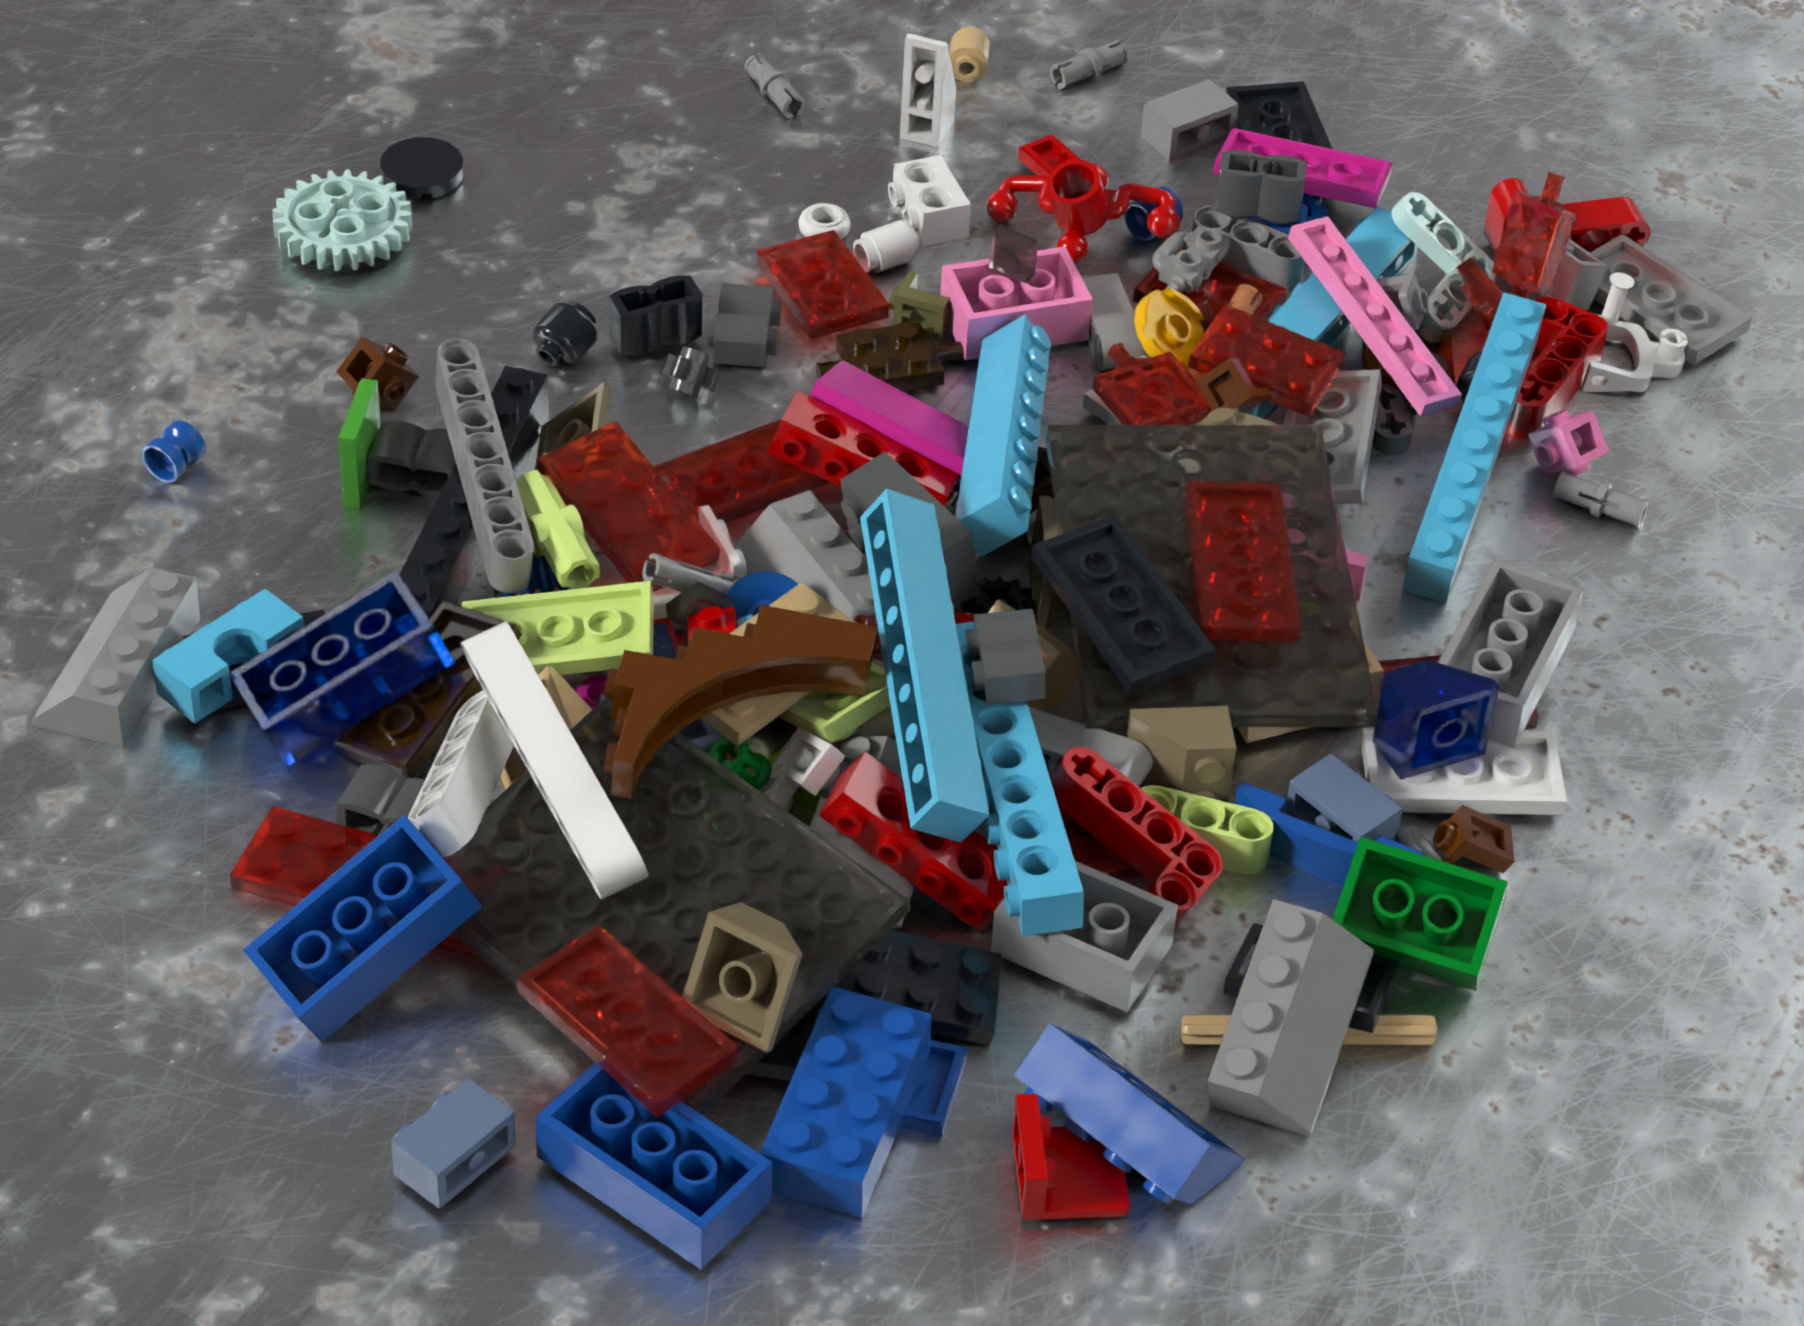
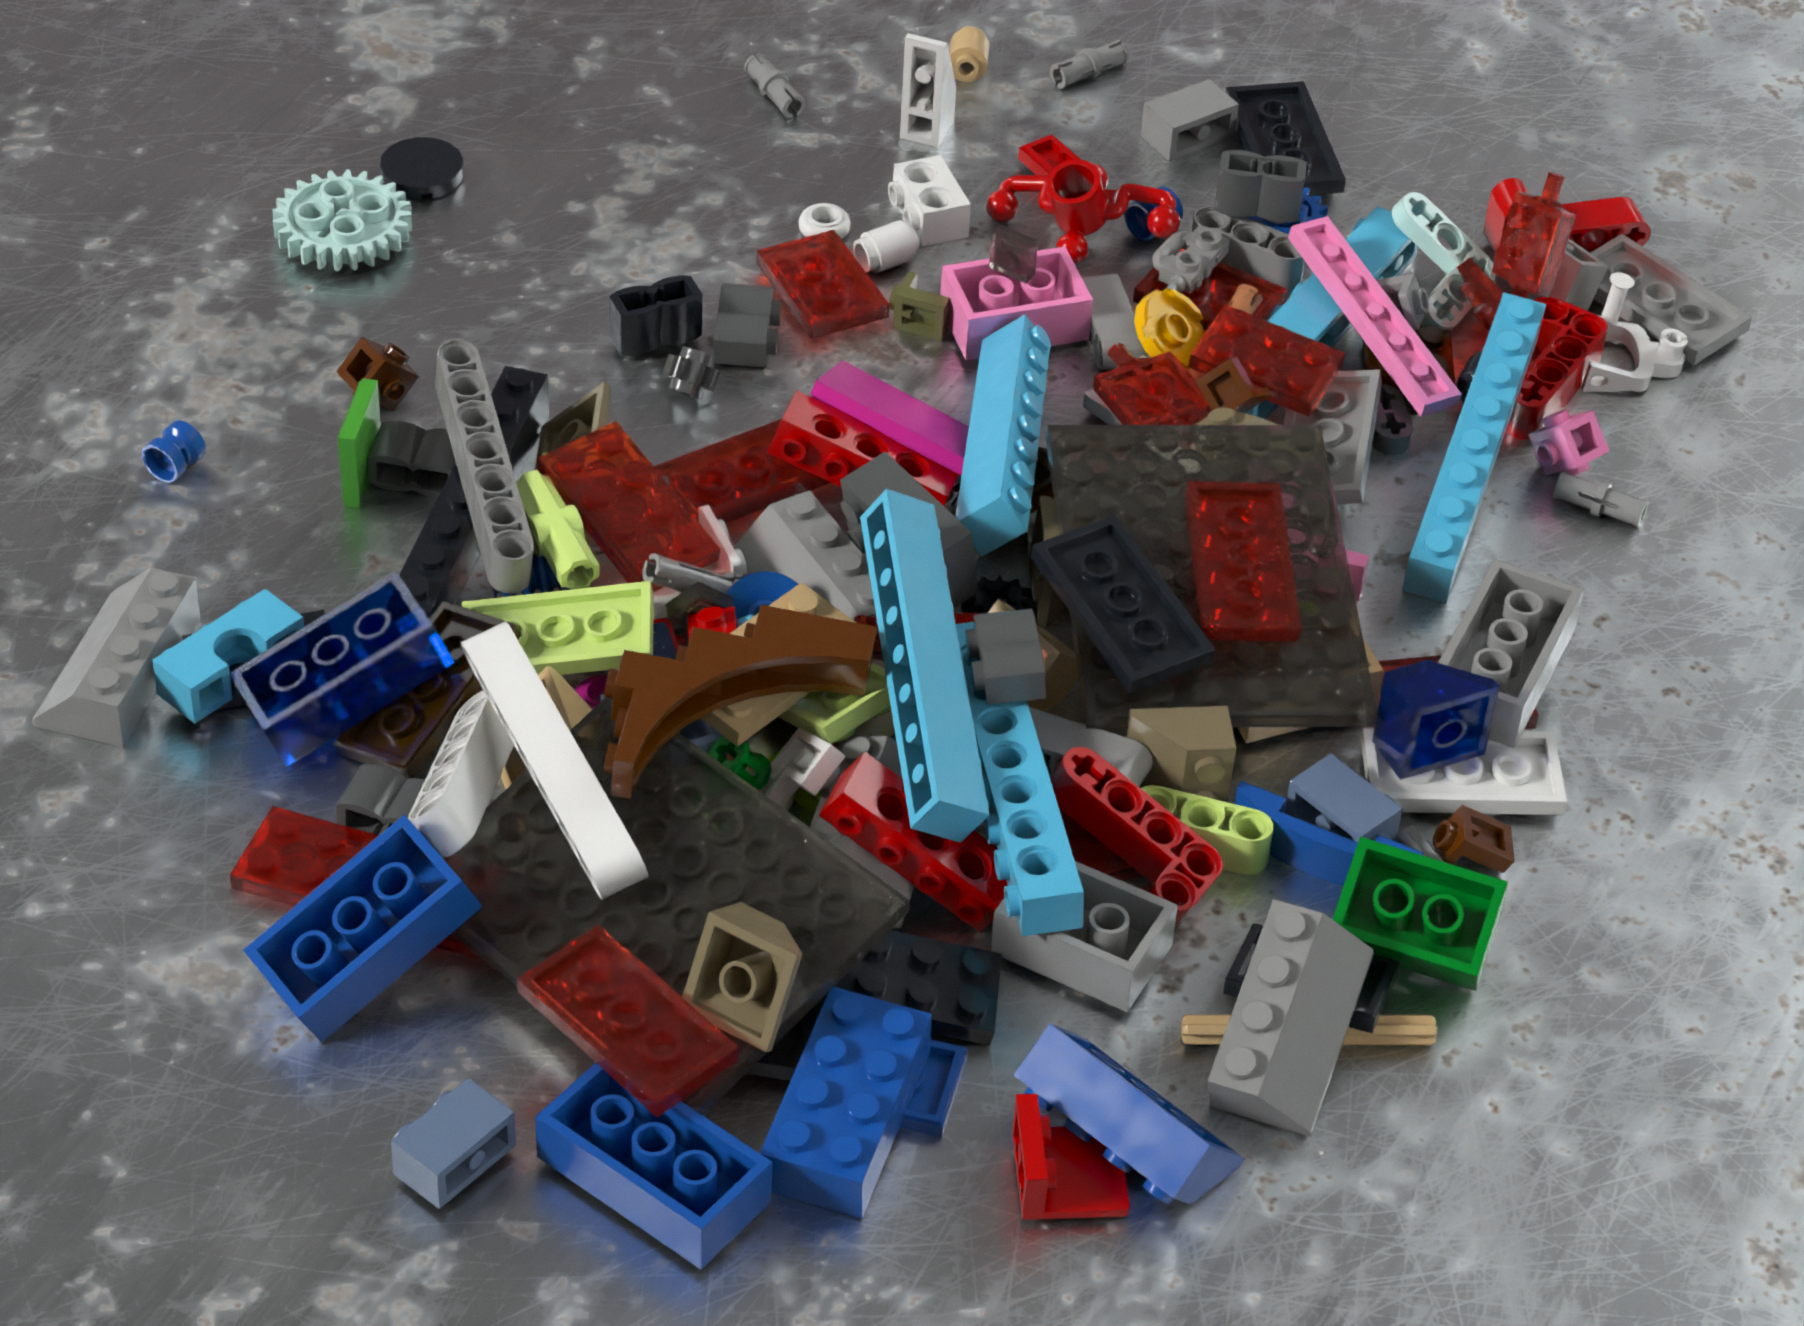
(565, 334): black head -> none
(895, 355): dark brown plate -> none
(1328, 171): dark pink tile -> none

